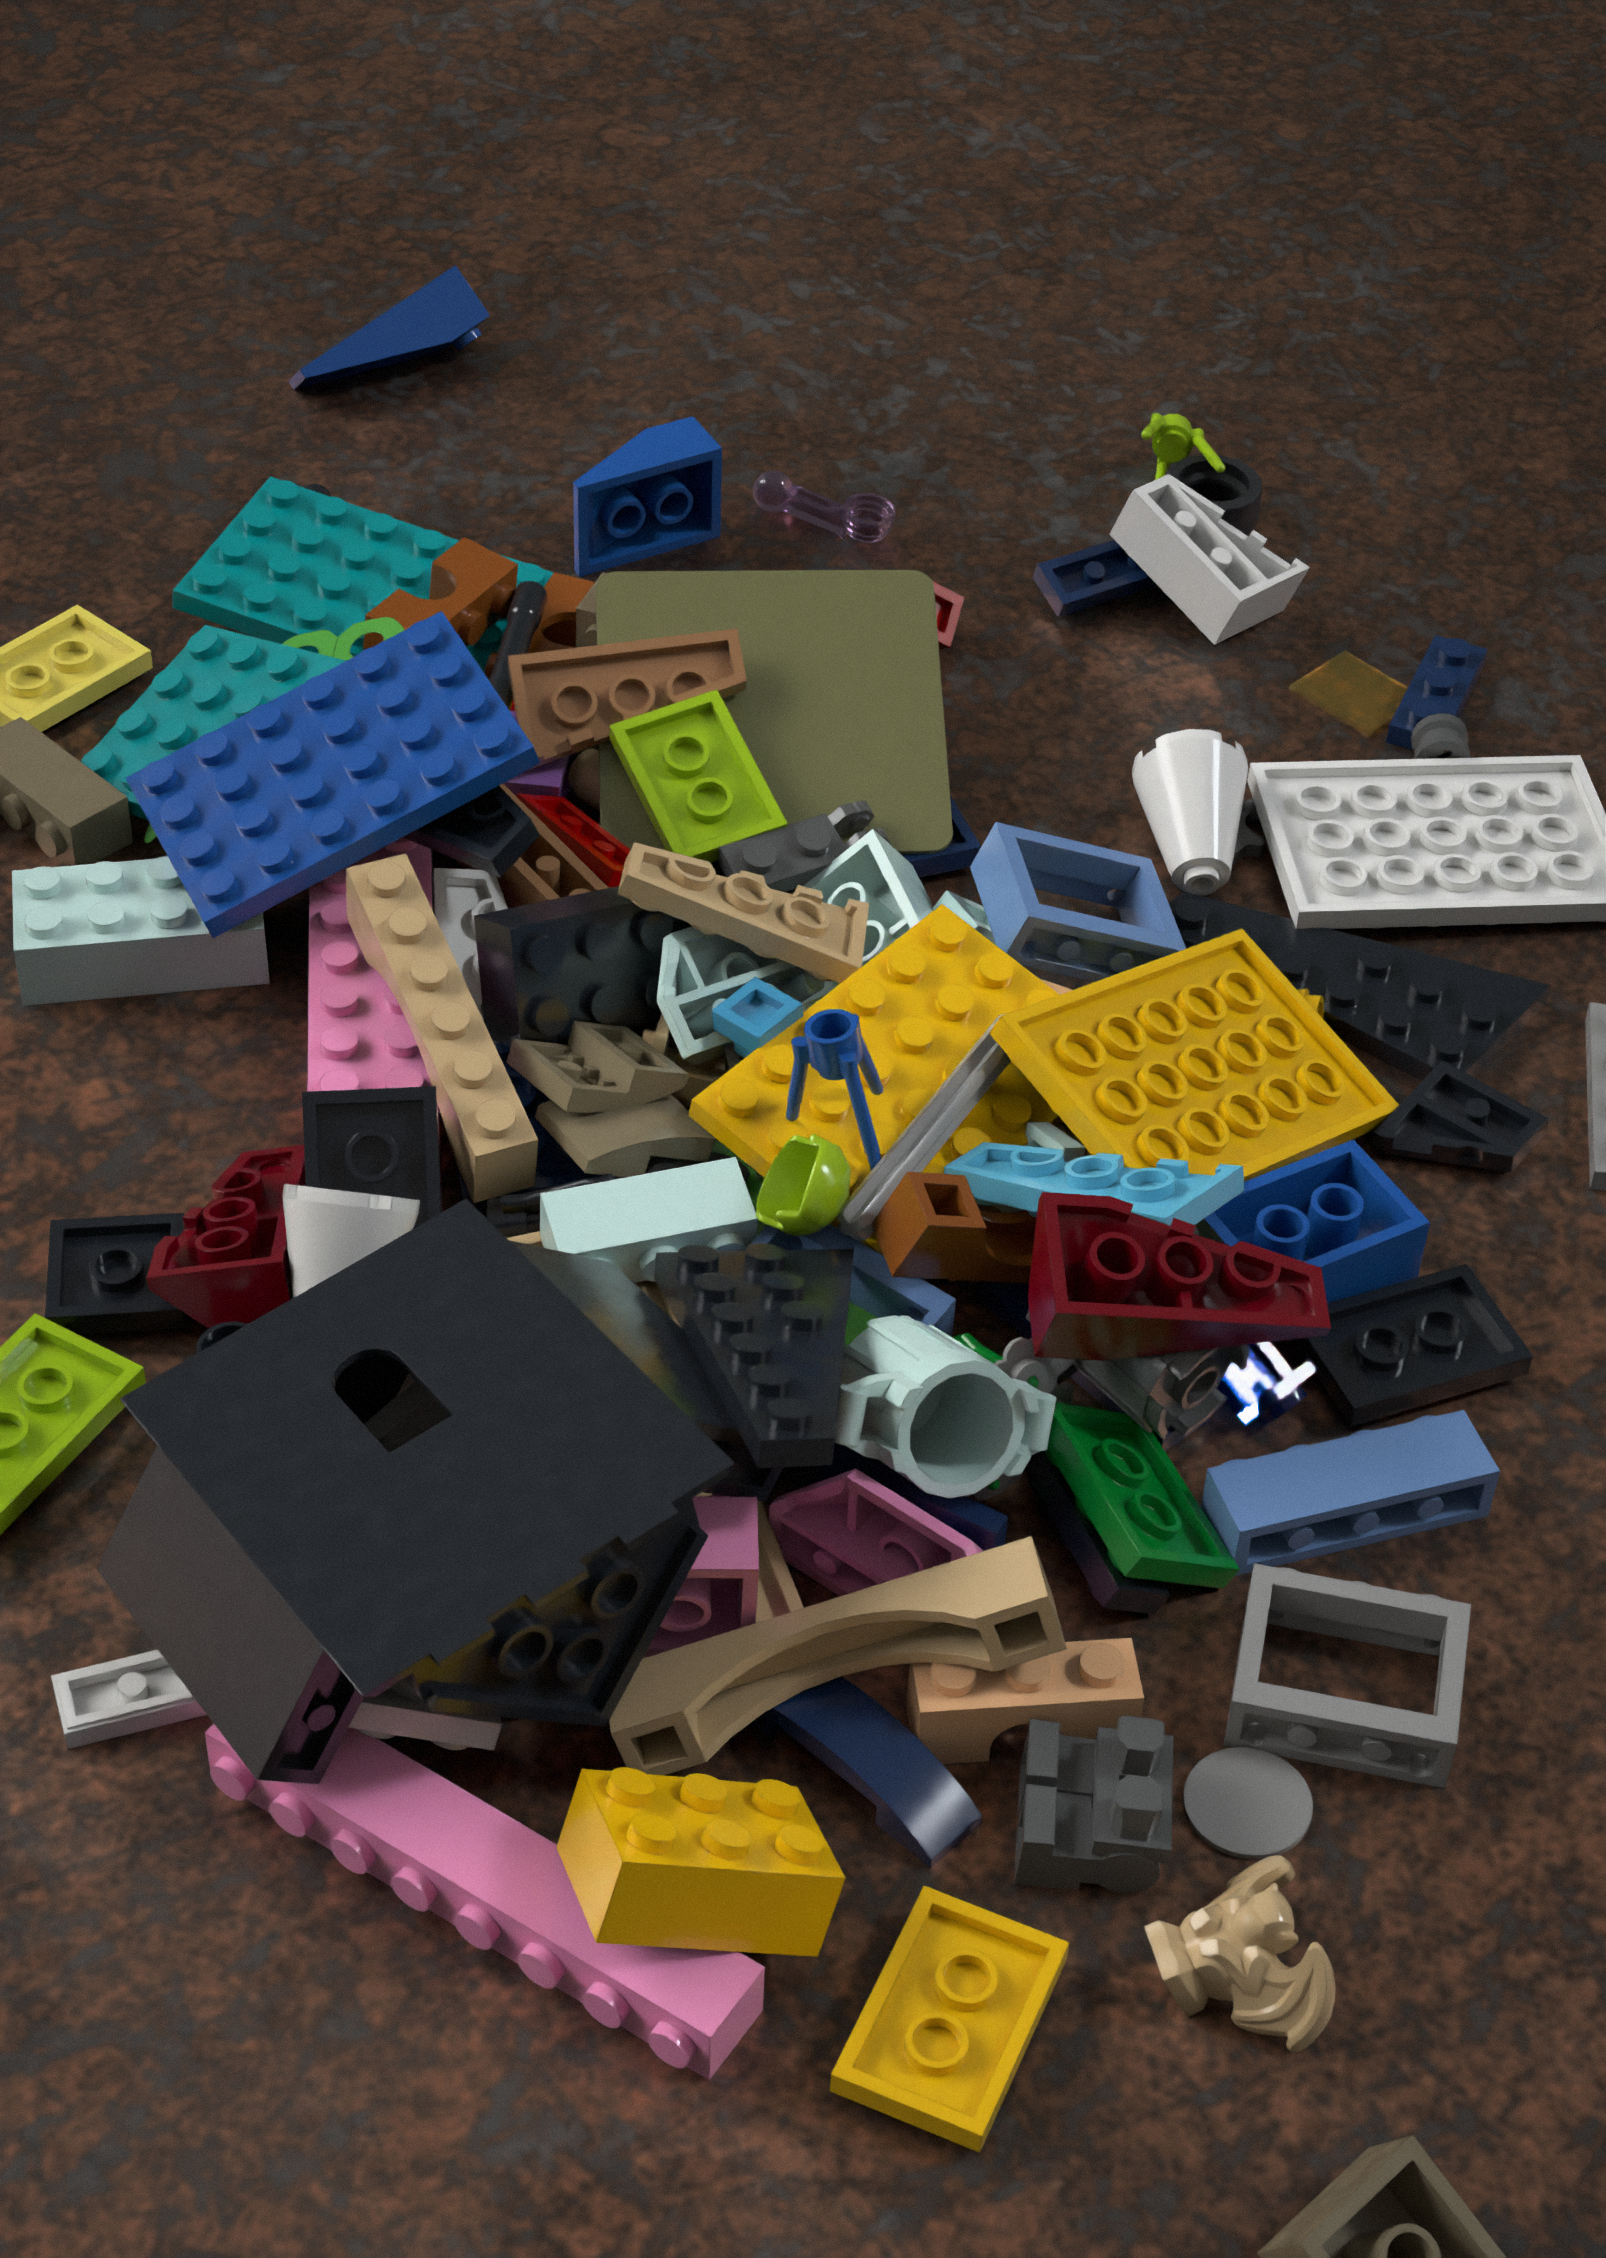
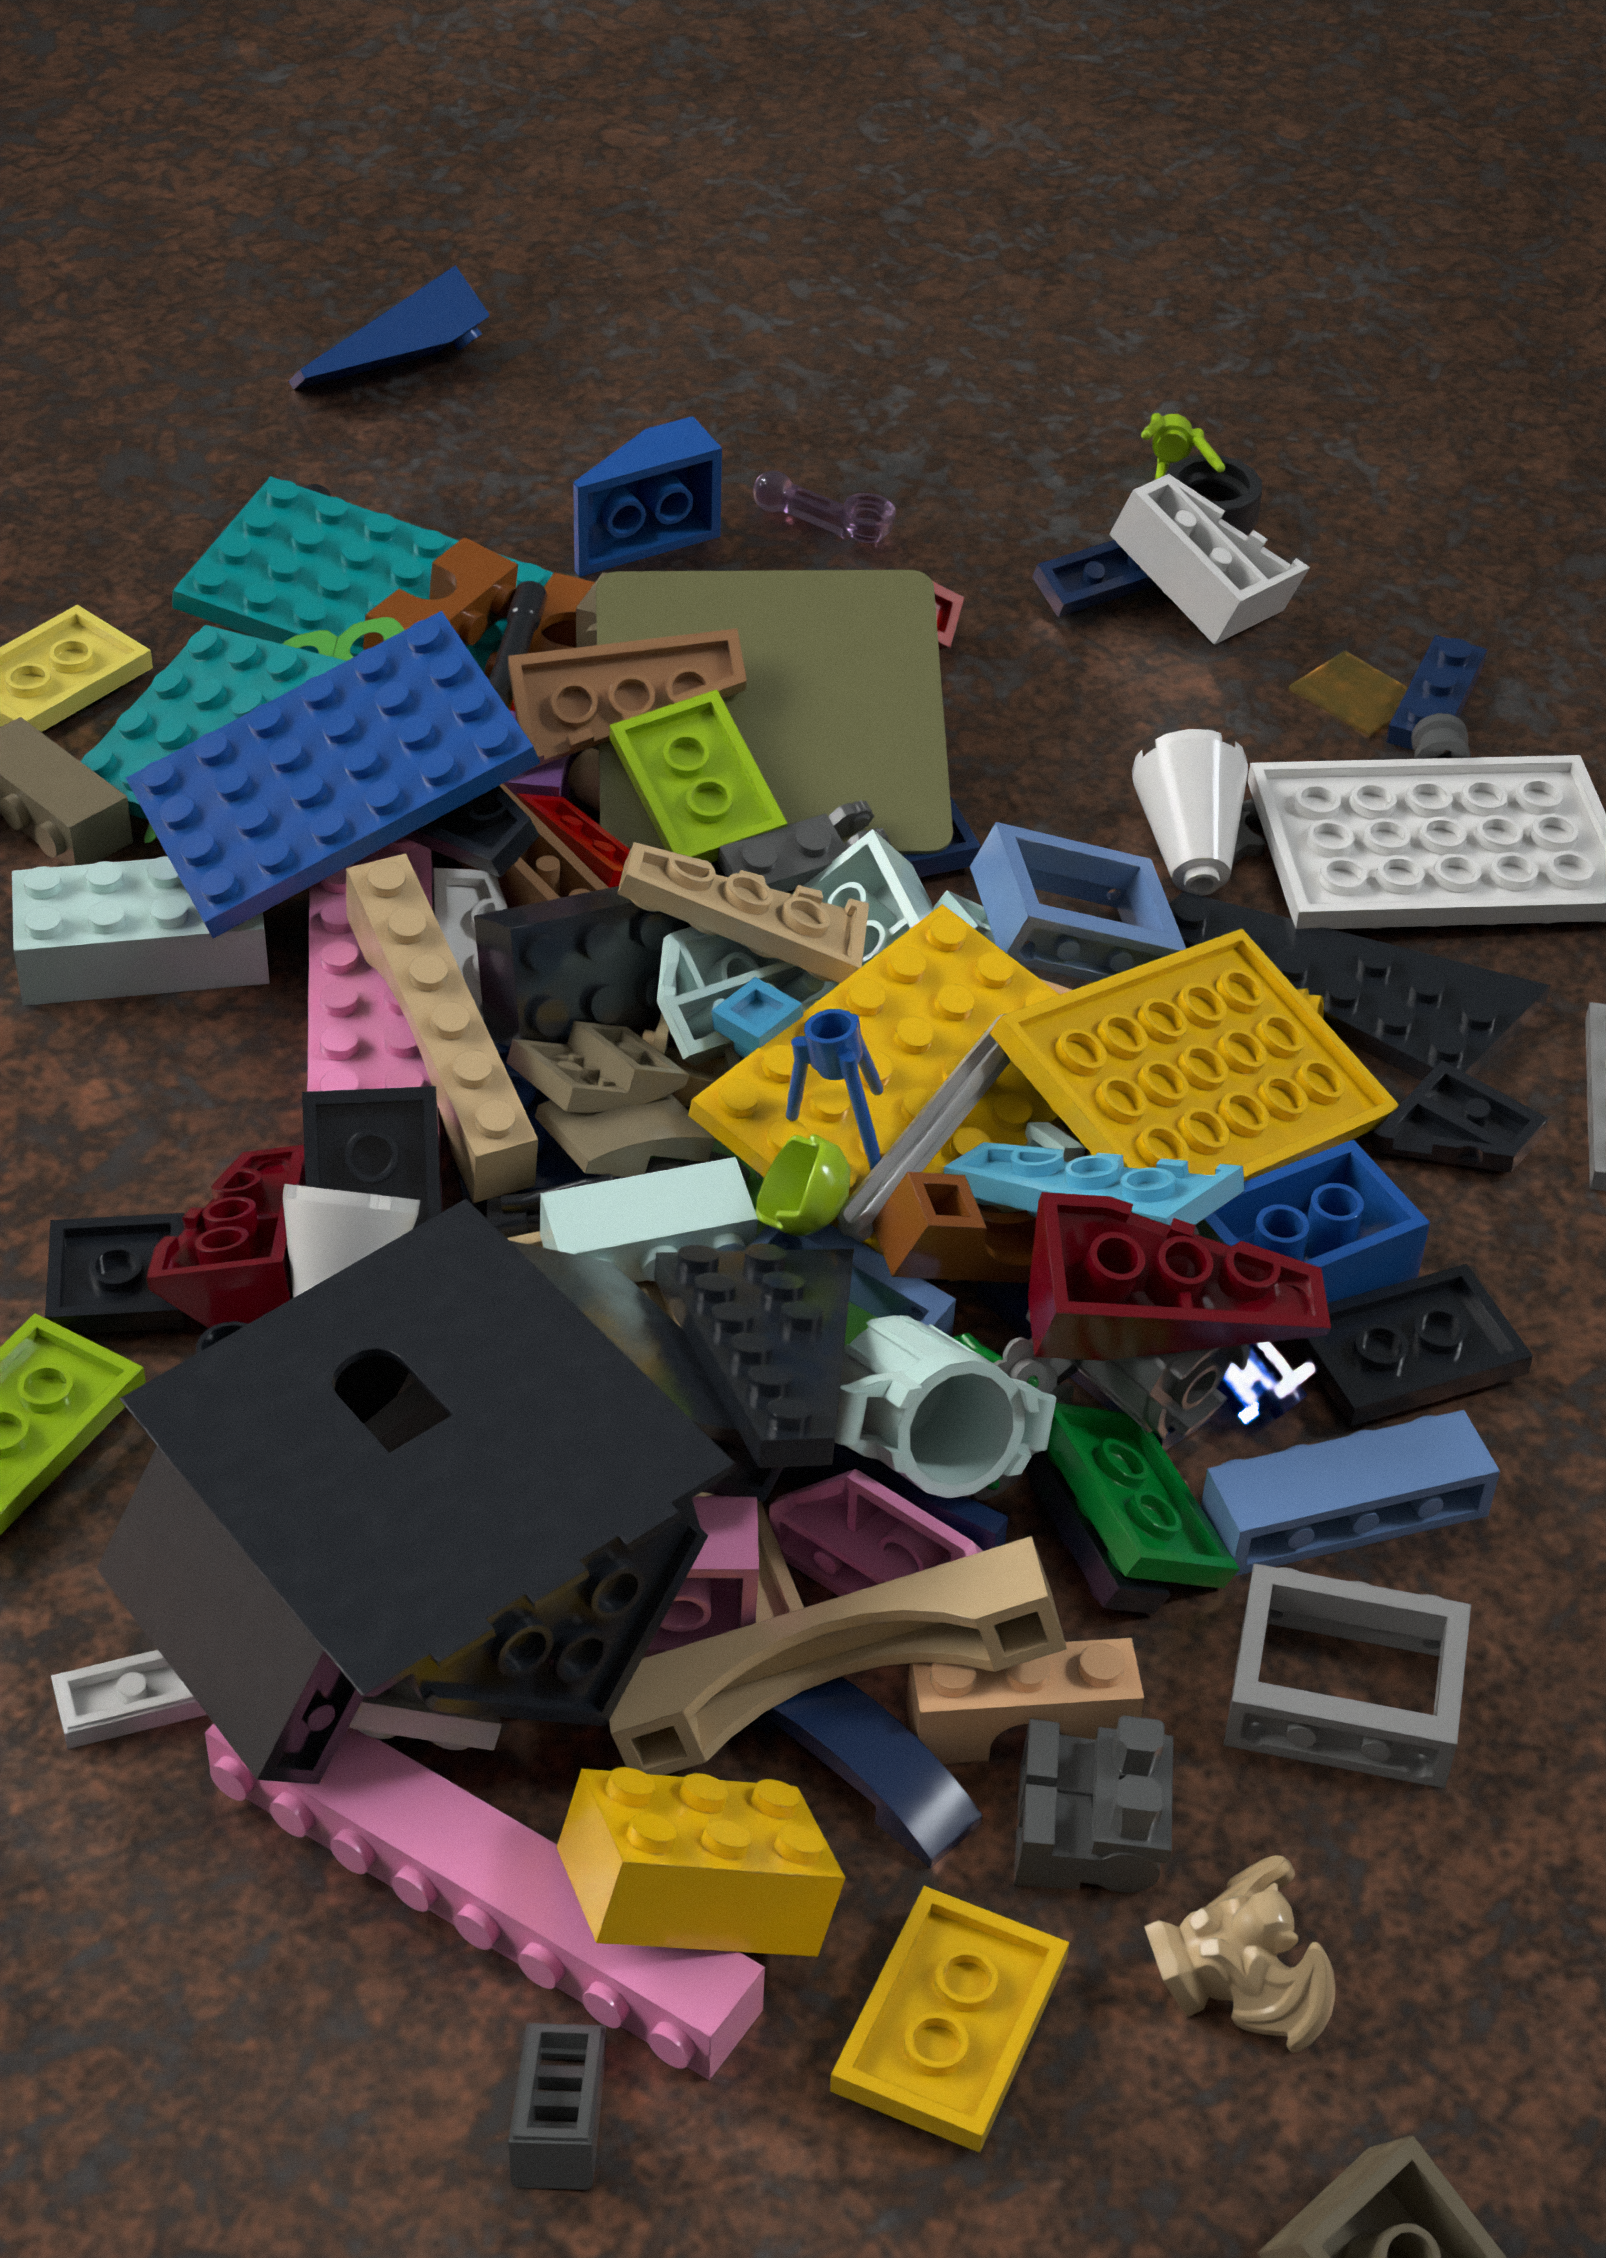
(557, 2152): none -> dark grey slope
(1247, 1803): light grey piece -> none

